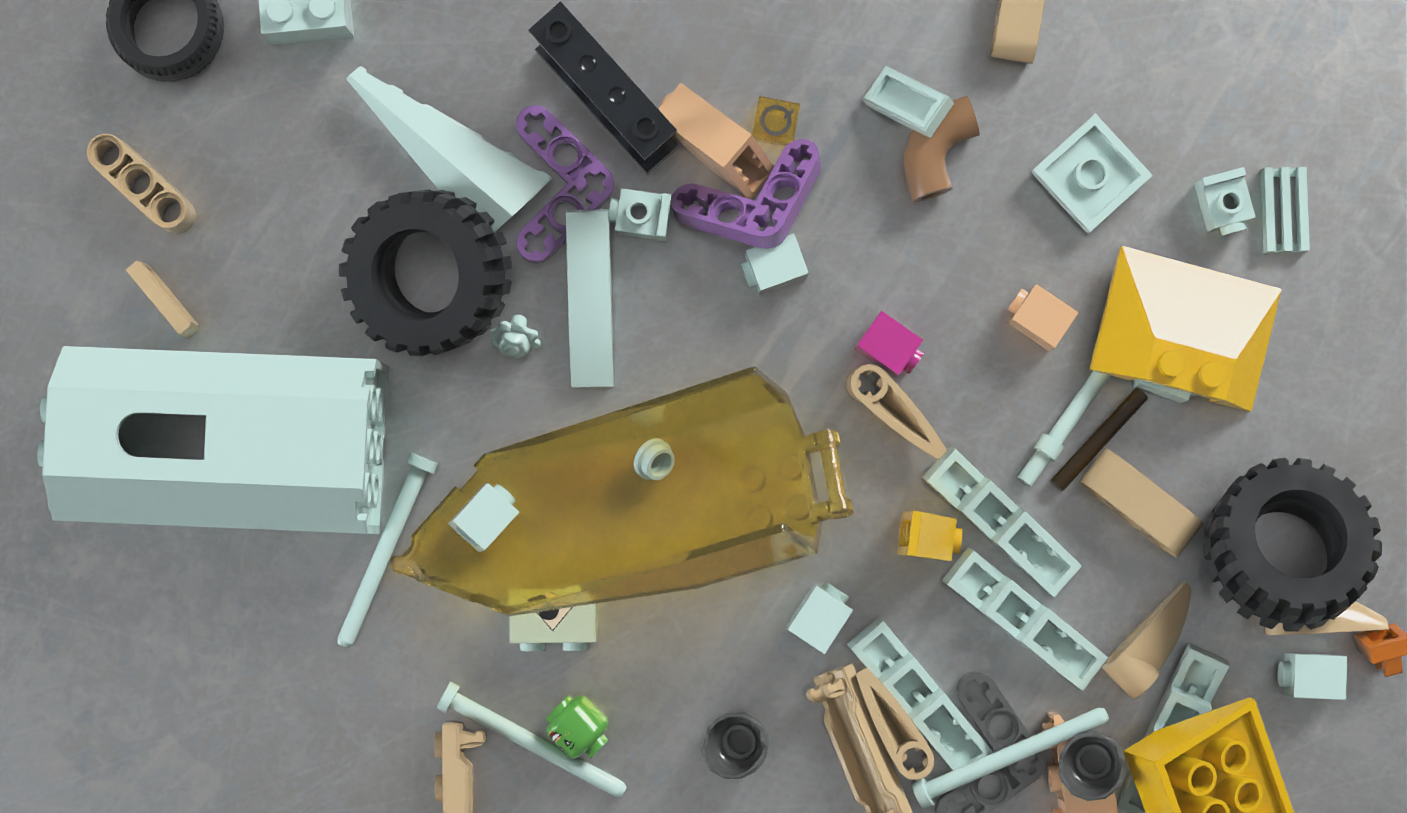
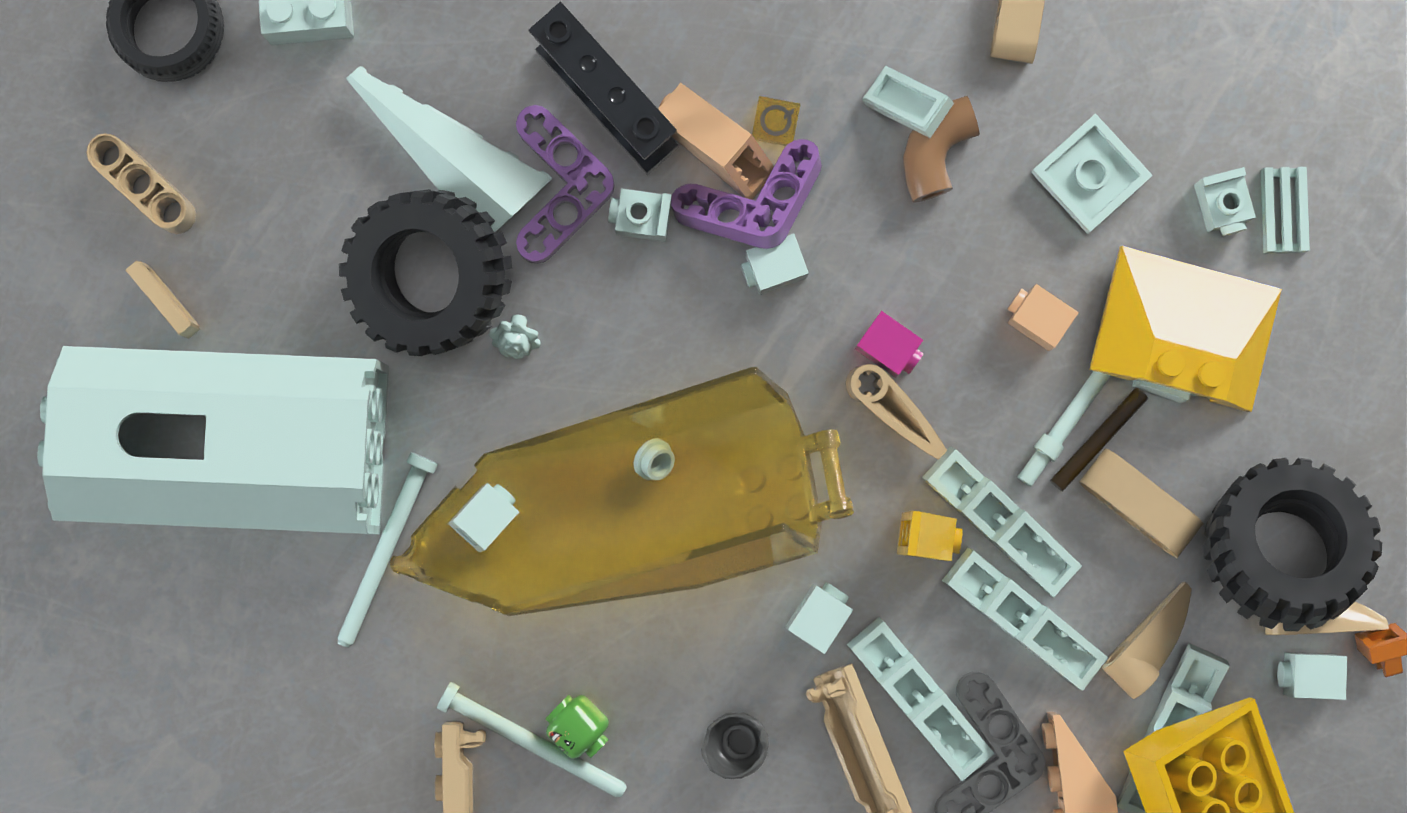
(569, 626): light aqua brick -> none
(589, 298): light aqua slope -> none
(894, 726): tan piece -> none
(927, 791): light aqua bar -> none
(1092, 766): dark grey hair -> none

